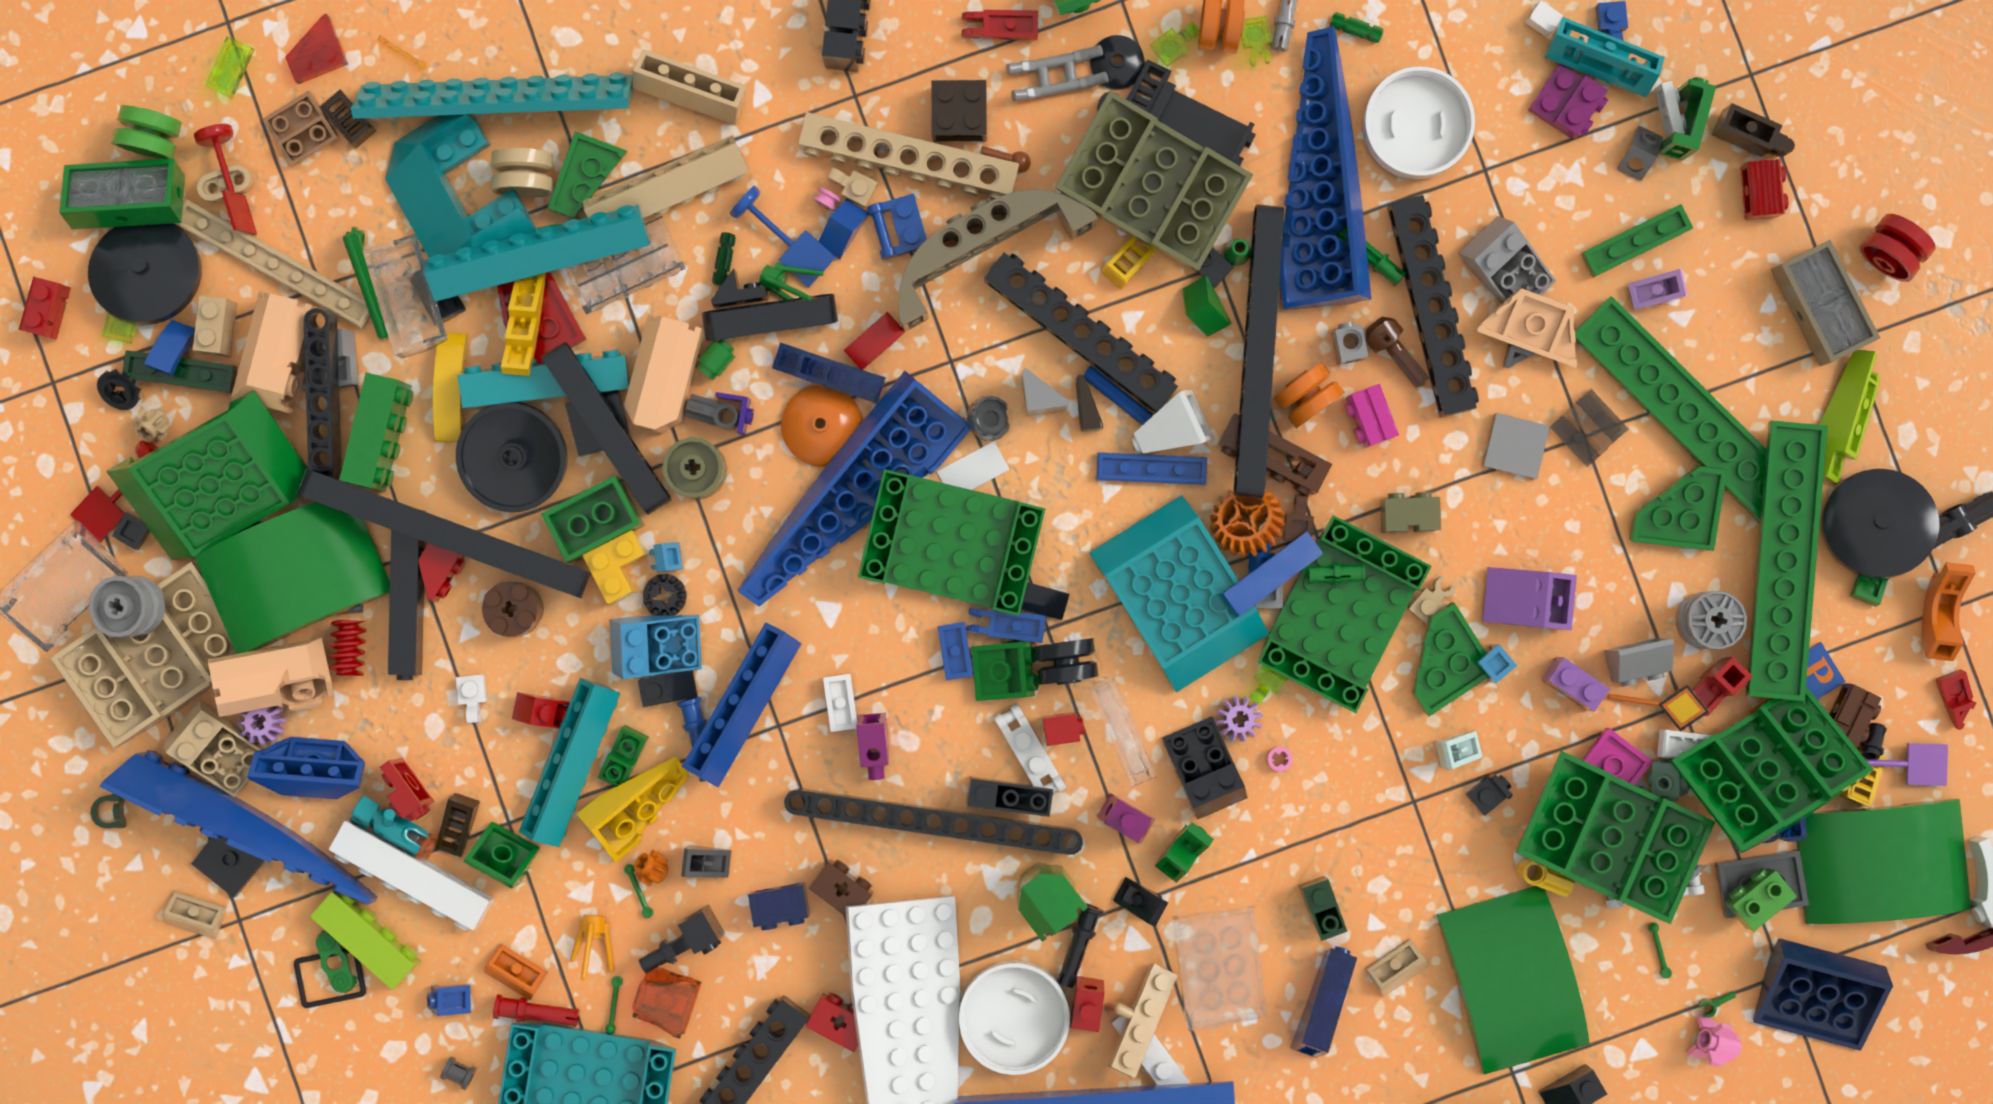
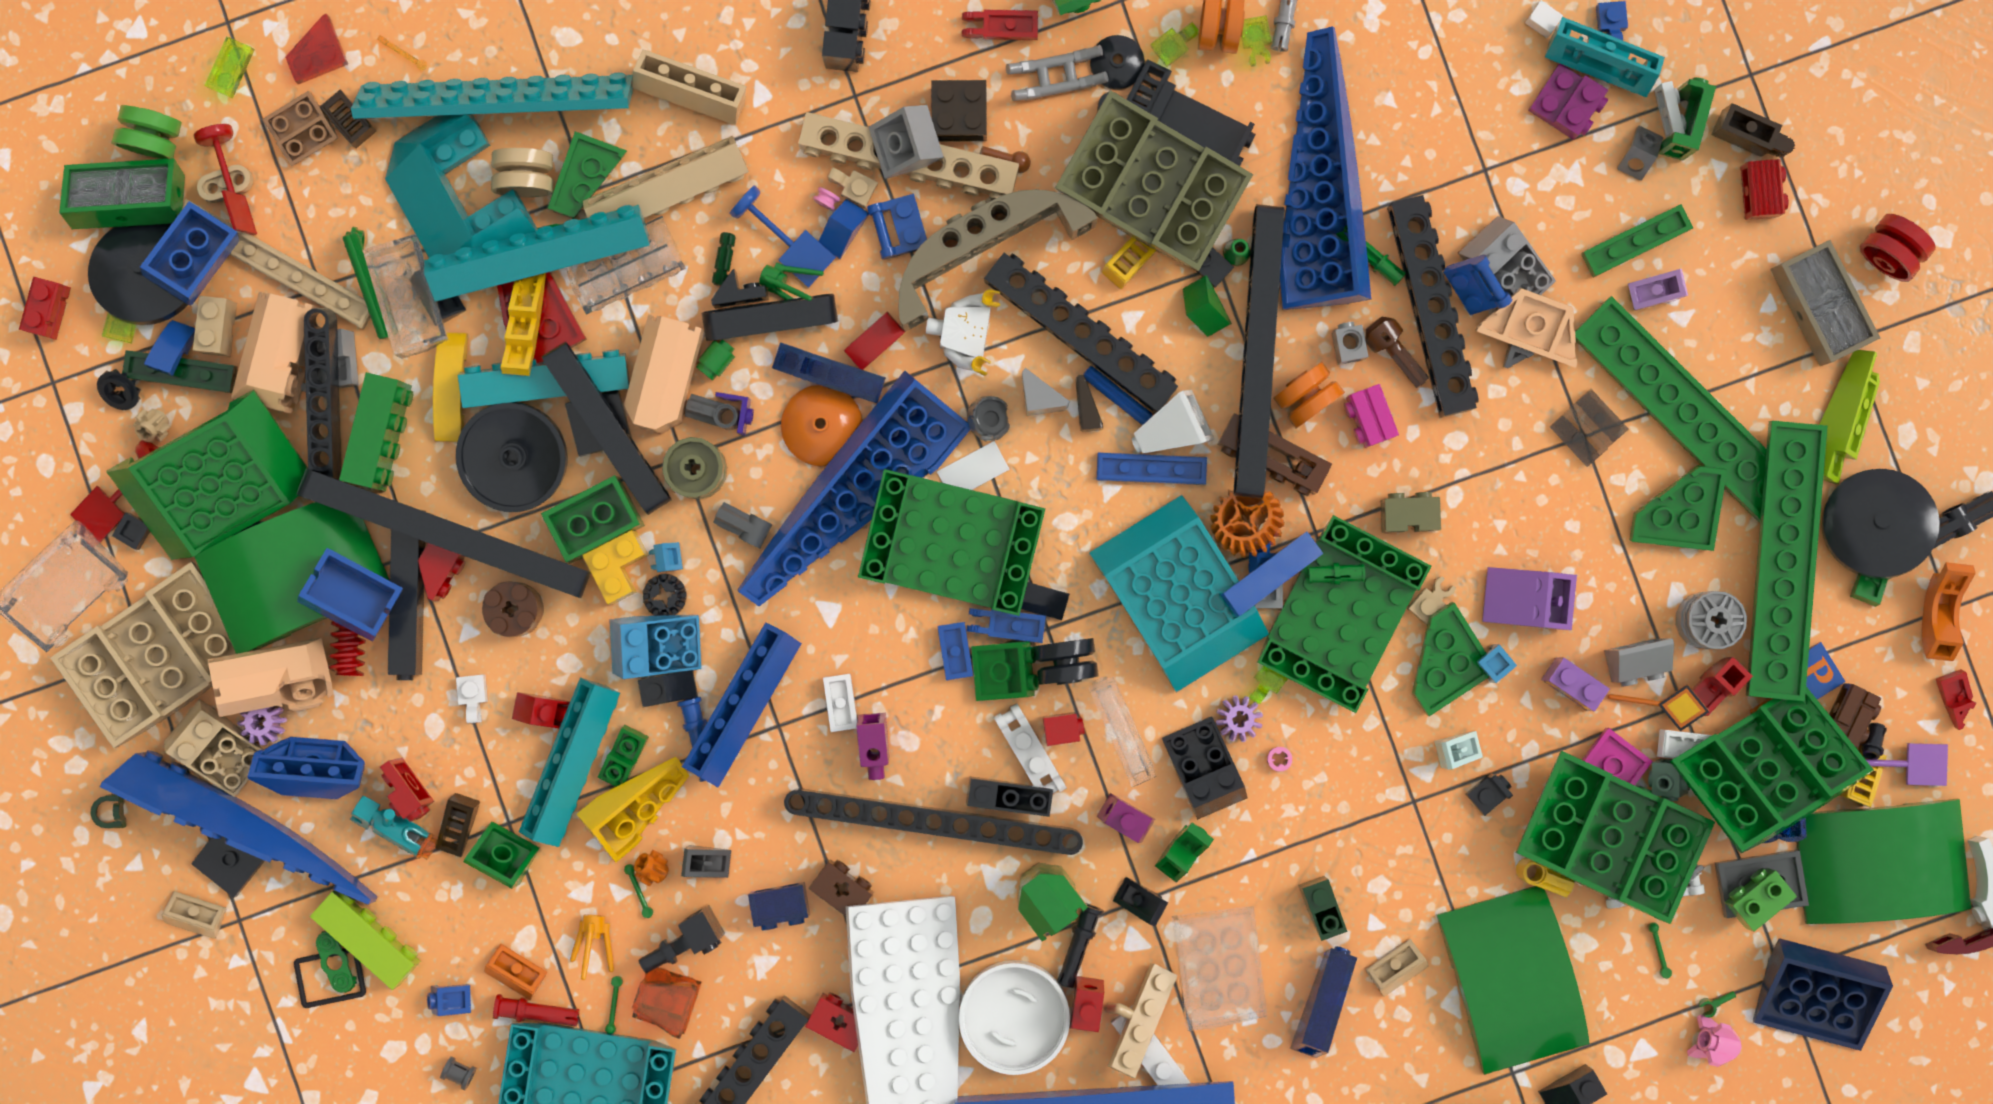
(126, 606): light grey wheel -> none
(189, 253): none -> blue brick
(349, 594): none -> blue piece
(416, 877): white brick -> none
(747, 527): none -> dark grey piece
(905, 141): none -> light grey slope
(965, 330): none -> white torso
(1298, 523): reddish brown plate -> none
(1356, 27): green axle -> none
(1418, 123): white brick -> none
(1471, 287): none -> blue plate
(1516, 446): light grey tile -> none

